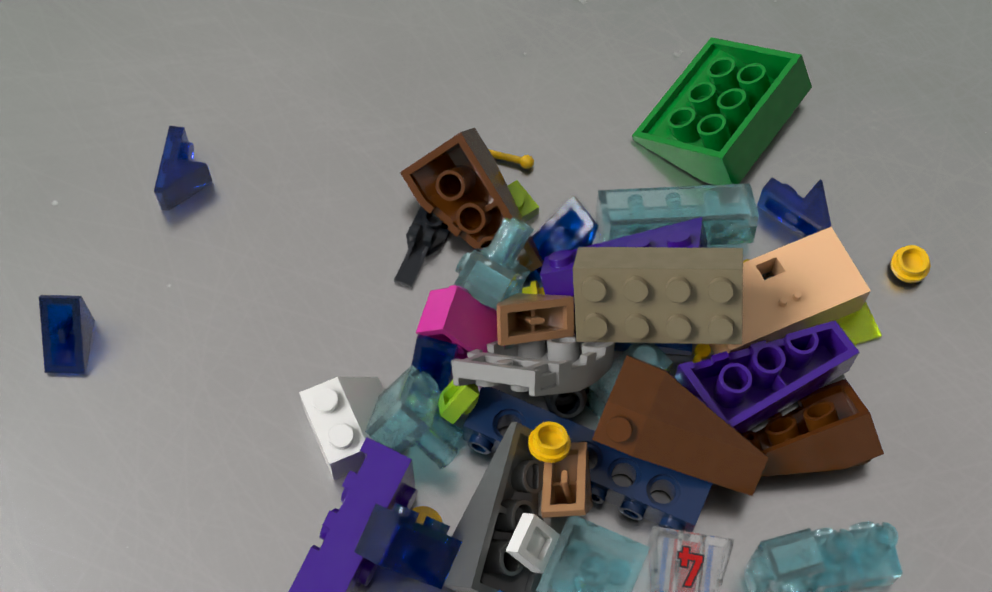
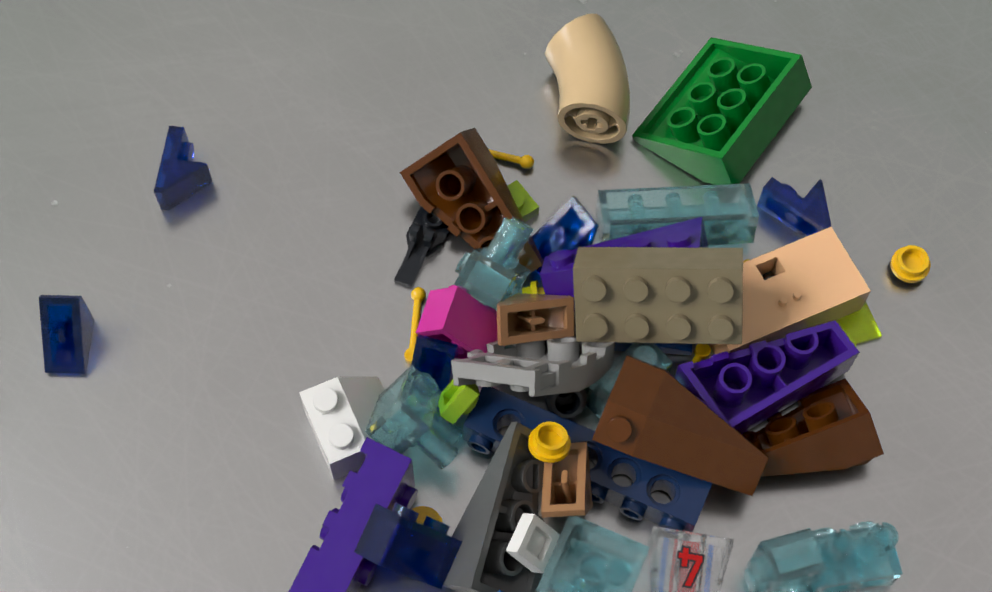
(418, 295): none -> yellow hinge
(590, 80): none -> tan brick

